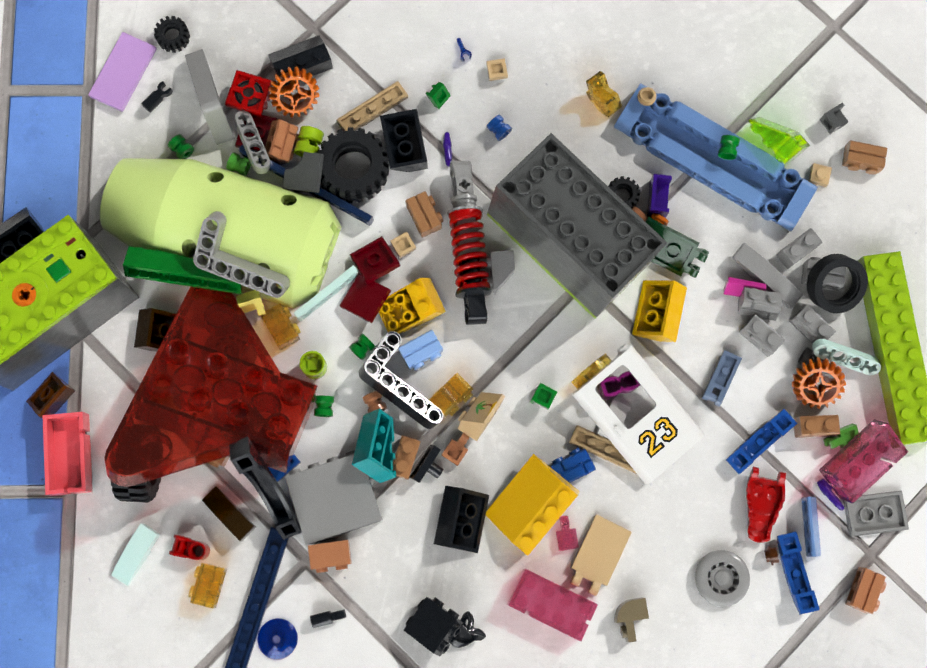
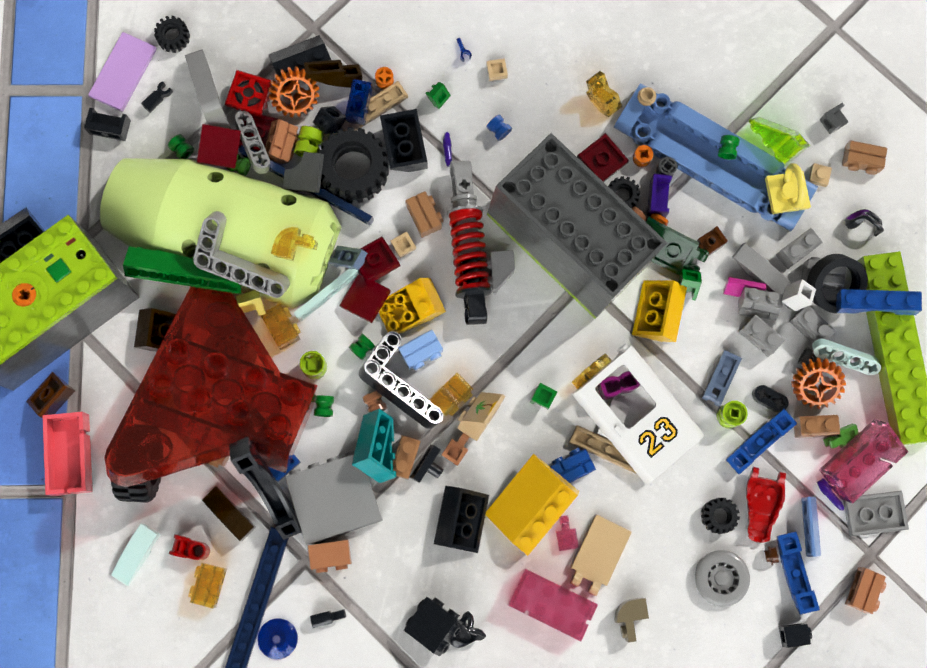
(107, 125): none -> black panel
(218, 146): none -> dark red tile
(288, 240): none -> clear yellow brick
(329, 119): none -> black brick
(333, 72): none -> dark brown slope
(348, 257): none -> sand blue plate
(358, 102): none -> clear blue brick
(384, 73): none -> orange wheel
(603, 158): none -> dark red tile
(643, 160): none -> orange wheel
(663, 169): none -> dark grey wheel
(692, 281): none -> green panel
(708, 515): none -> black tyre
(716, 237): none -> reddish brown brick
(732, 414): none -> lime wheel
(772, 394): none -> black beam
(788, 190): none -> light yellow tile
(795, 635): none -> black brick
(798, 295): none -> white brick
(856, 218): none -> black piece
(879, 300): none -> blue arch

